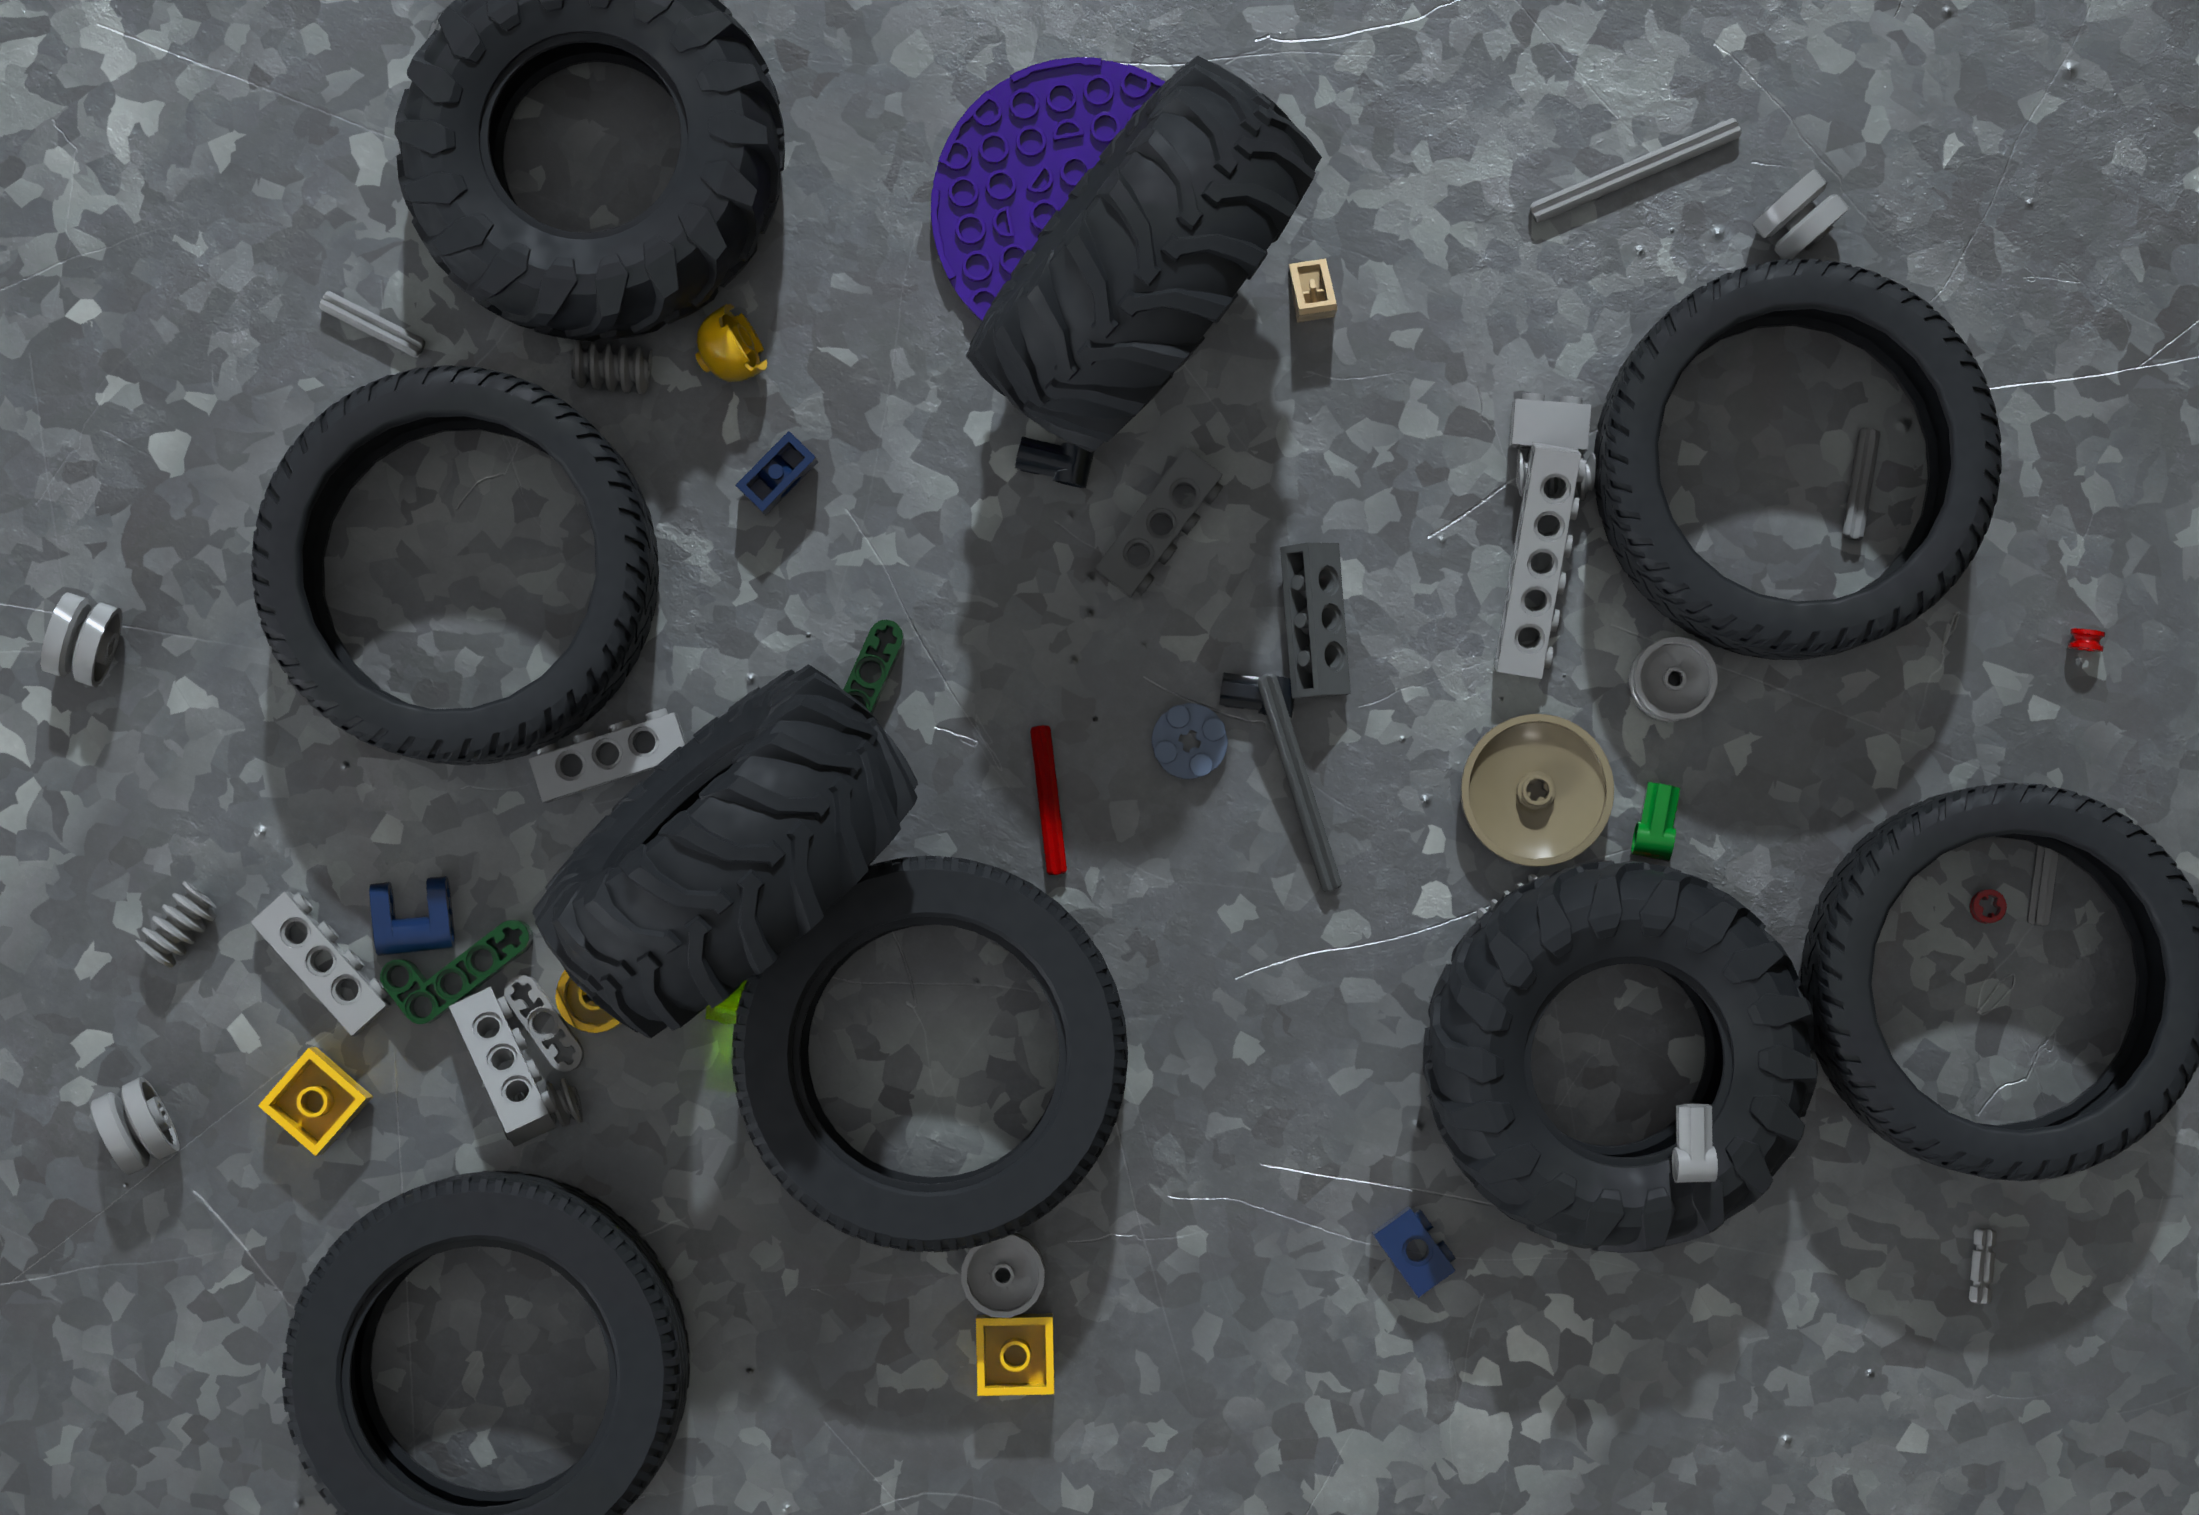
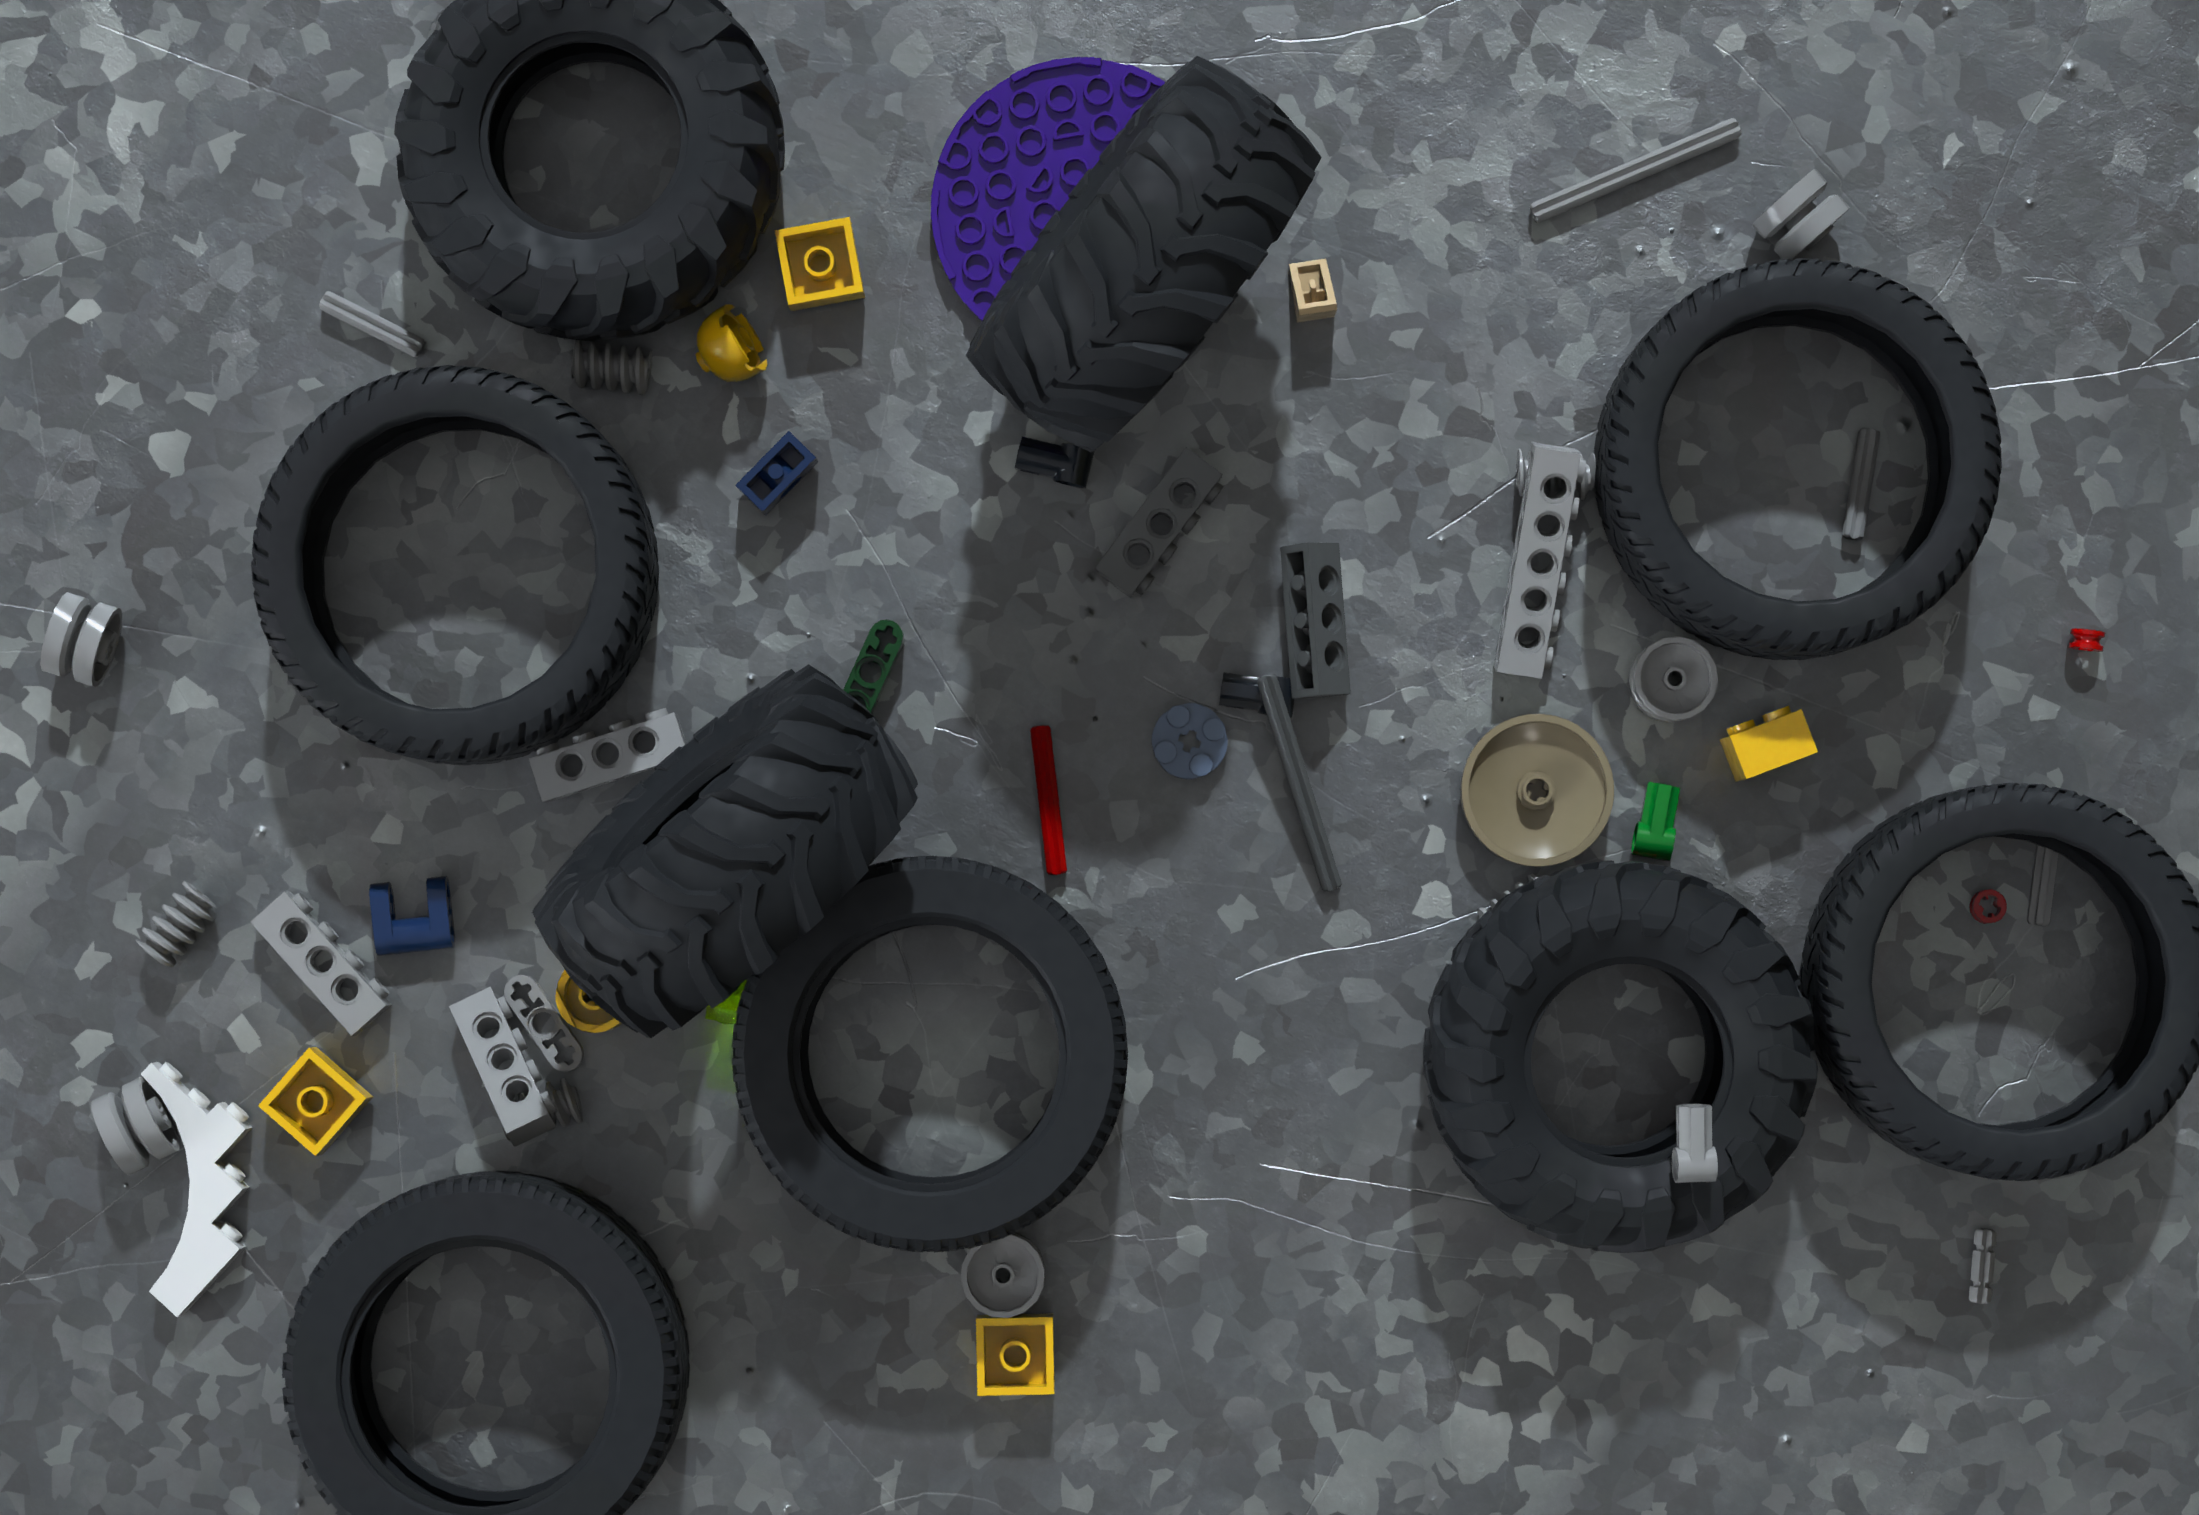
(214, 1188): none -> white arch
(463, 965): dark green beam -> none
(819, 264): none -> yellow brick
(1420, 1273): dark blue brick -> none
(1550, 422): light grey brick -> none
(1769, 745): none -> yellow brick

